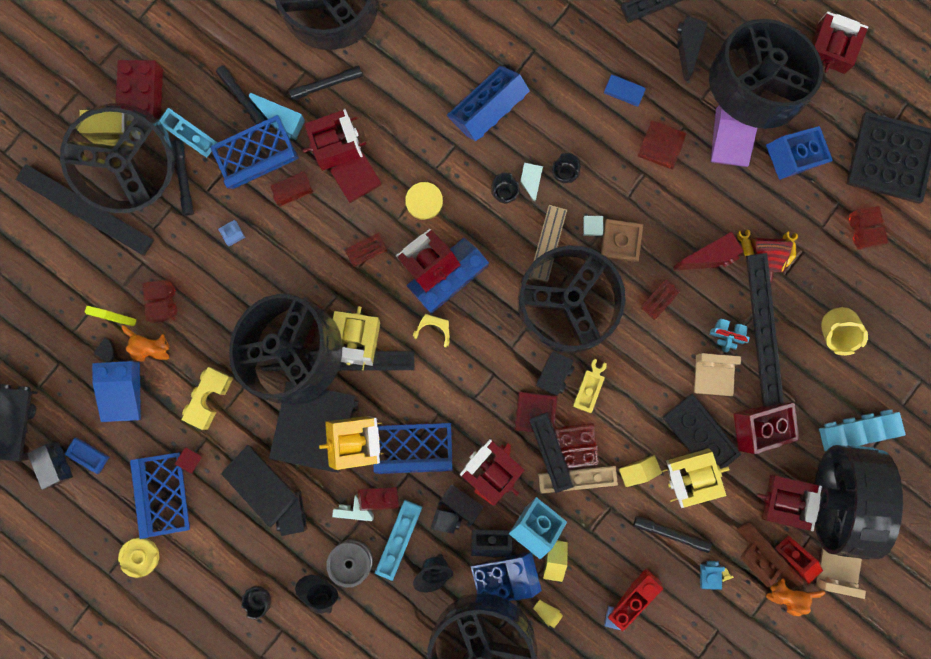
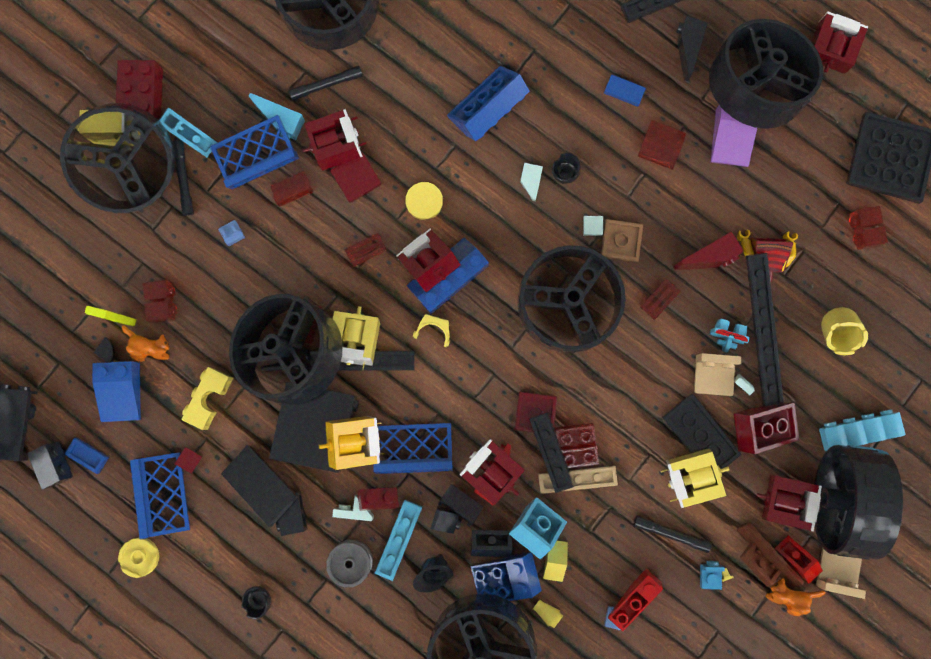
(74, 204): black tile -> none
(230, 81): black piece -> none
(316, 593): black piece -> none
(505, 188): black hair -> none
(549, 240): tan tile -> none
(555, 373): black brick -> none
(589, 388): light yellow plate -> none
(640, 471): light yellow slope -> none
(744, 384): none -> light aqua tile
(799, 152): blue slope -> none

